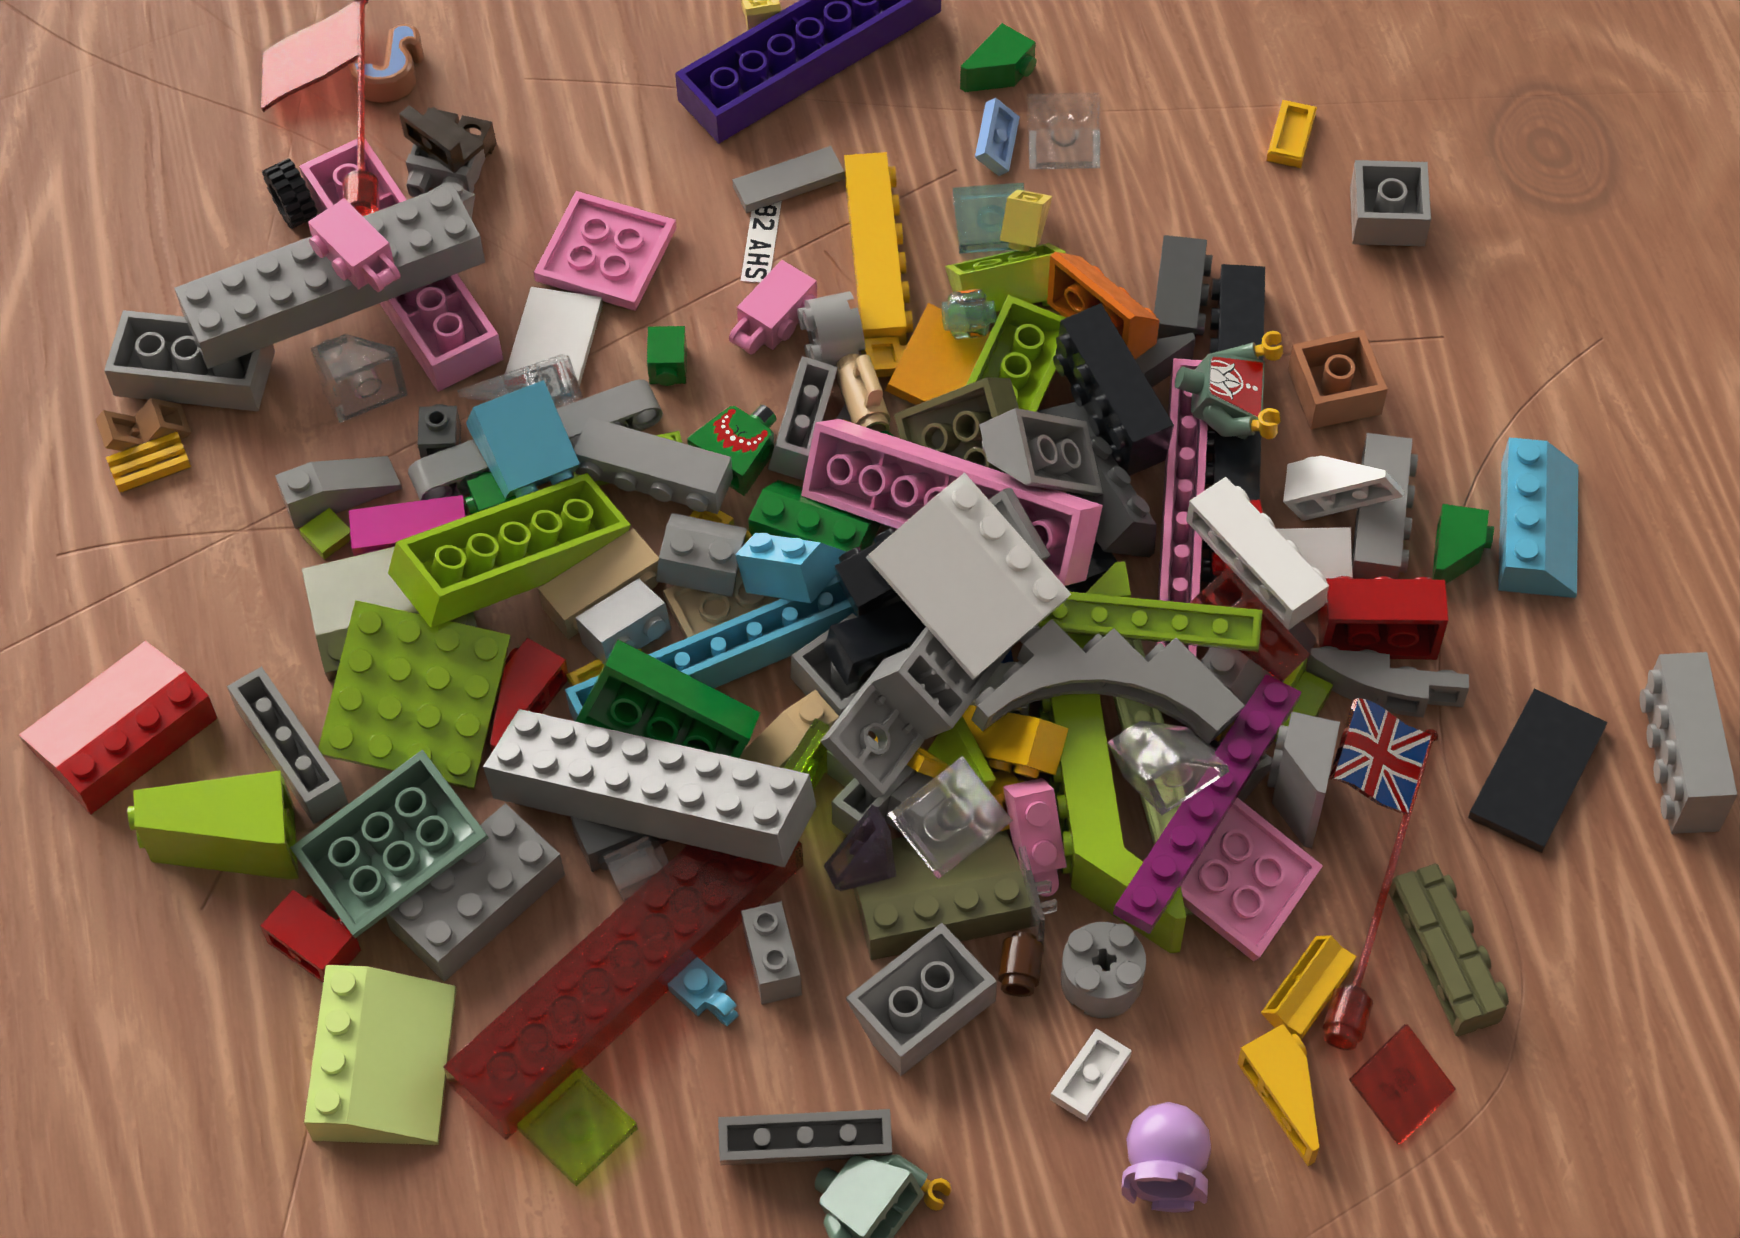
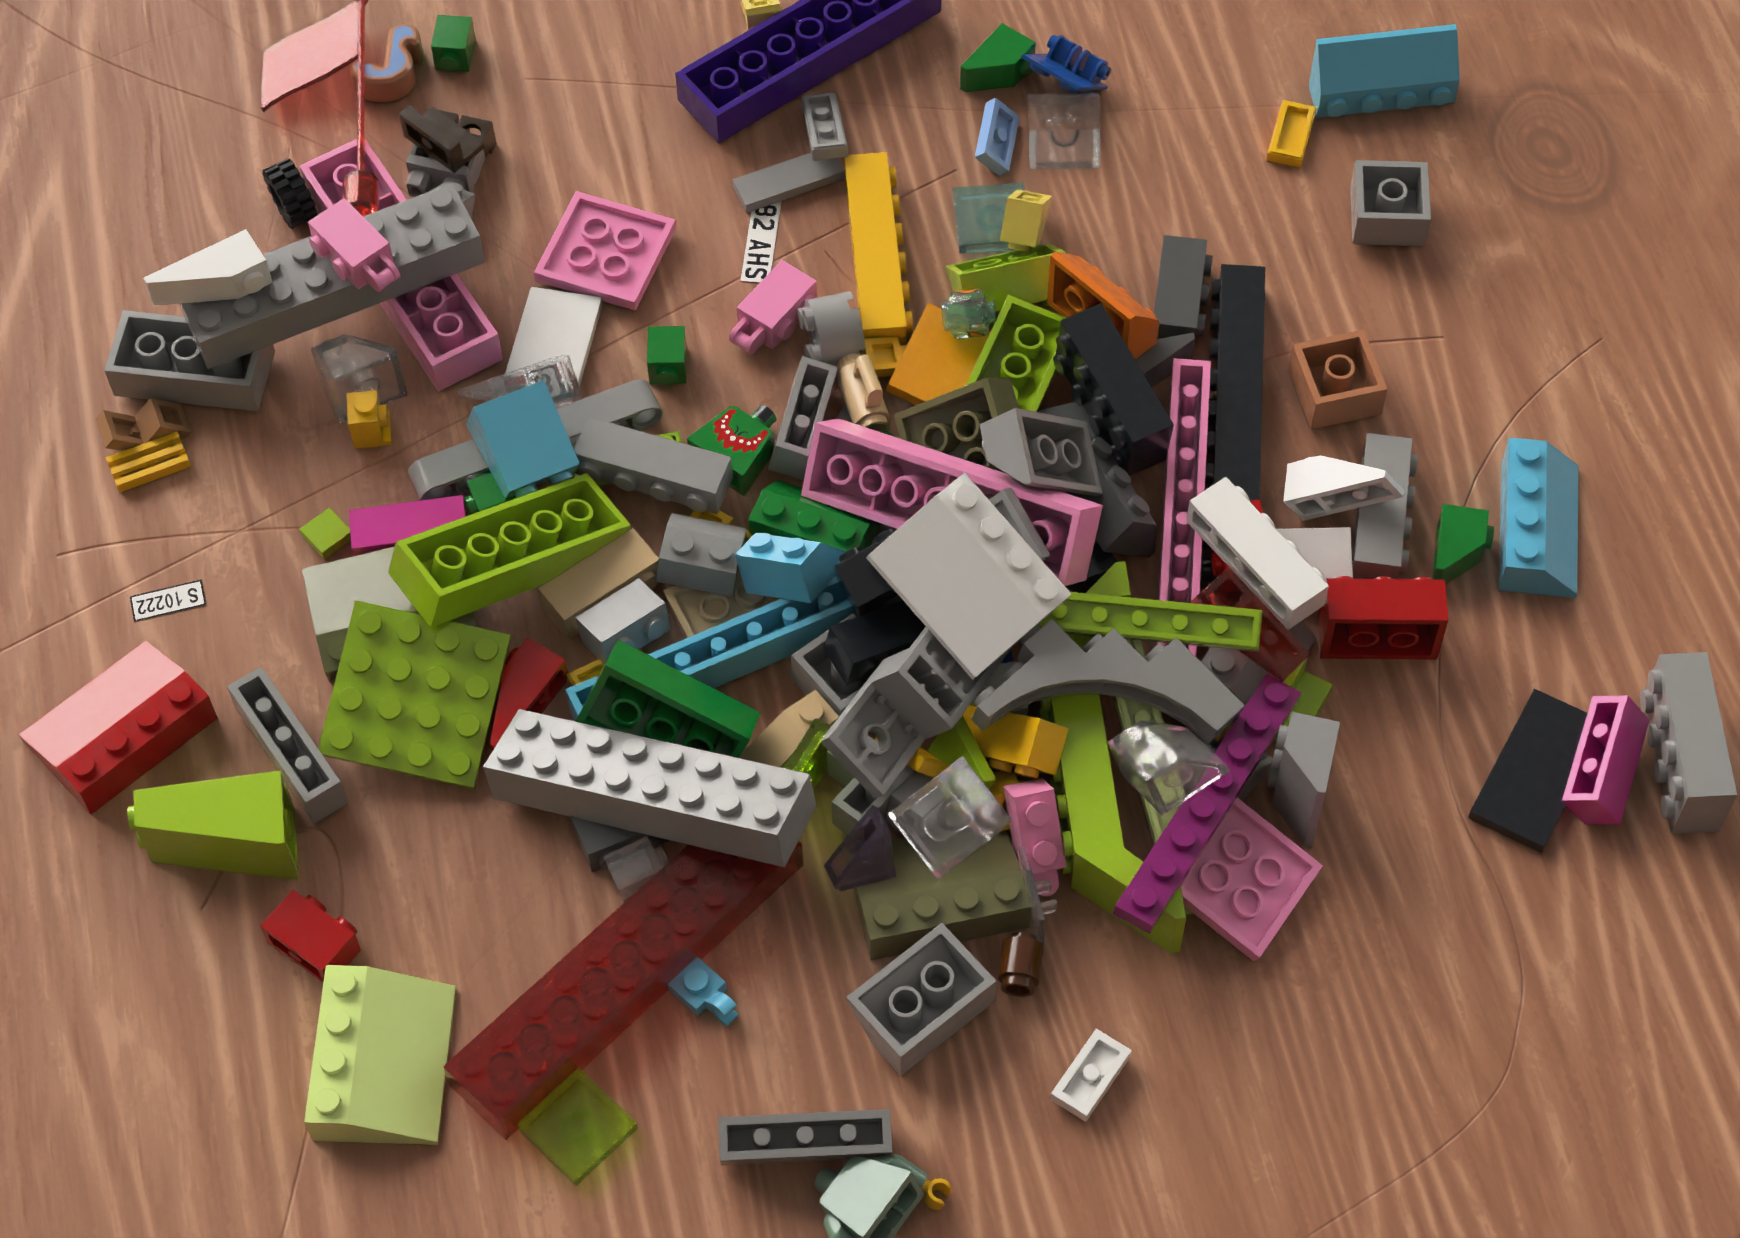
(167, 600): none -> white sticker
(213, 274): none -> white slope
(336, 485): light grey slope -> none
(368, 420): none -> yellow brick
(389, 843): sand green slope -> none
(438, 429): dark grey brick -> none
(453, 43): none -> green brick
(477, 894): light grey brick -> none
(771, 952): light grey brick -> none
(824, 126): none -> light grey tile
(1070, 65): none -> blue hinge
(1098, 948): light grey brick -> none
(1166, 1156): lavender tile -> none
(1230, 389): torso -> none
(1281, 1077): yellow slope -> none
(1309, 985): yellow piece -> none
(1385, 71): none -> medium azure slope
(1387, 766): flag -> none
(1397, 690): light grey slope -> none
(1402, 1084): clear red piece -> none
(1448, 950): olive brick -> none
(1606, 760): none -> dark pink brick

